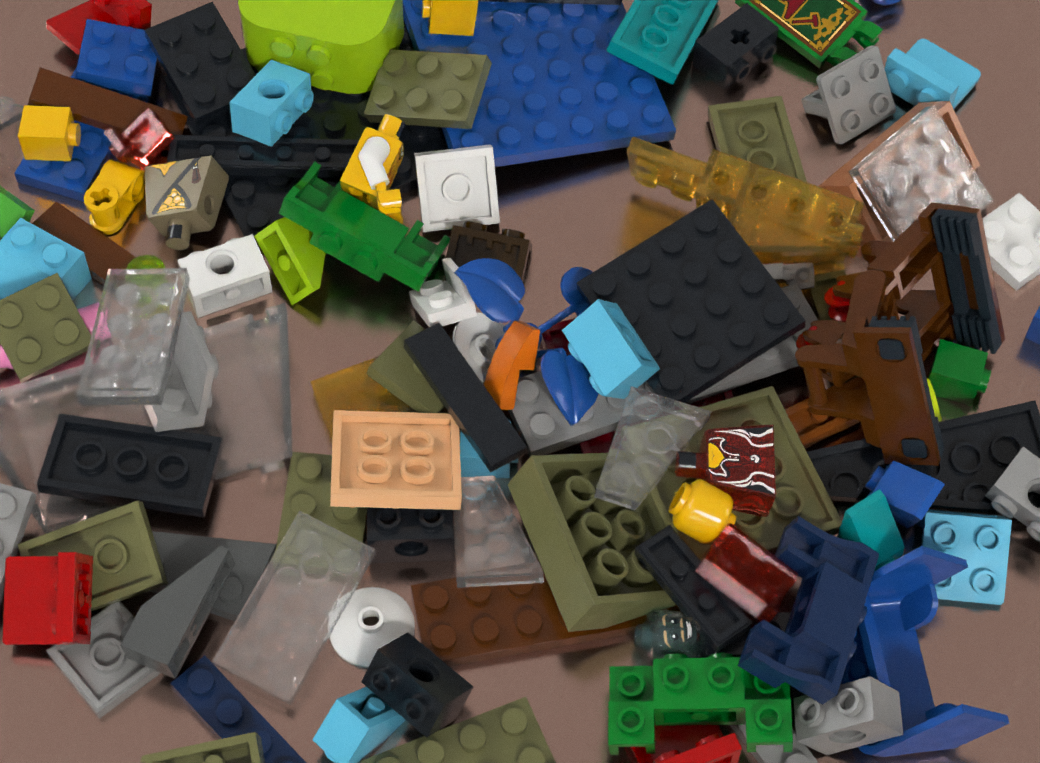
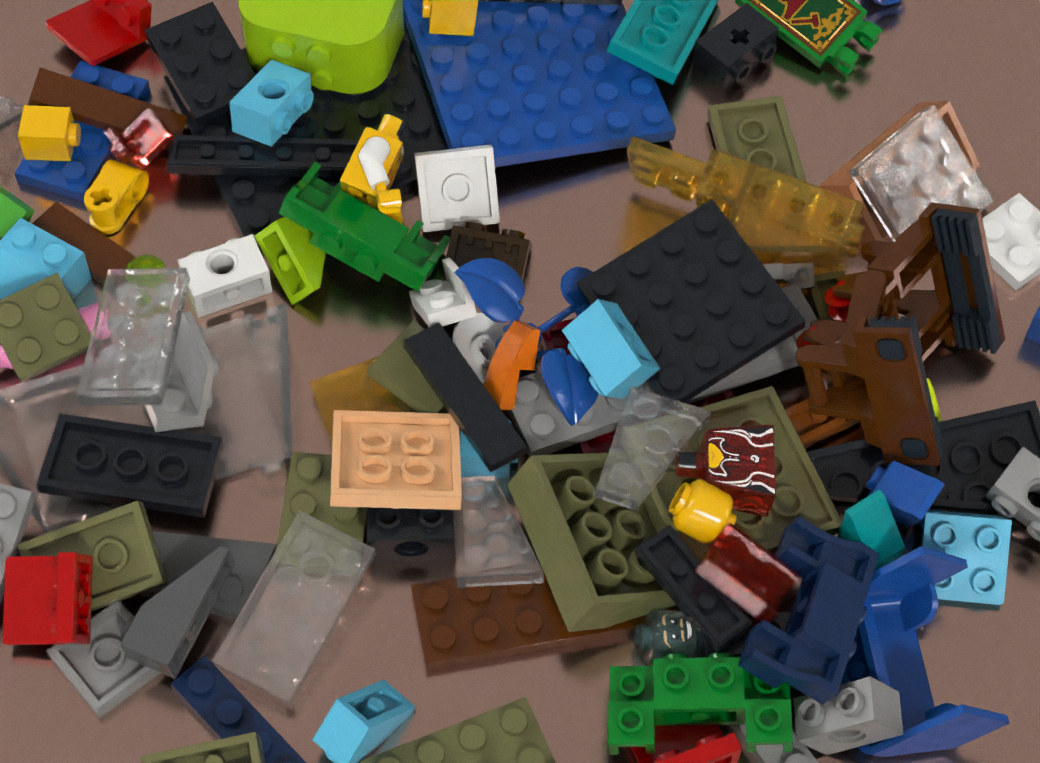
(116, 58): blue plate -> none
(184, 198): dark tan torso -> none
(358, 642): white dish -> none
(417, 684): black brick -> none
(429, 88): olive plate -> none
(852, 95): light grey bracket -> none
(929, 74): medium azure bracket -> none
(958, 372): green brick -> none

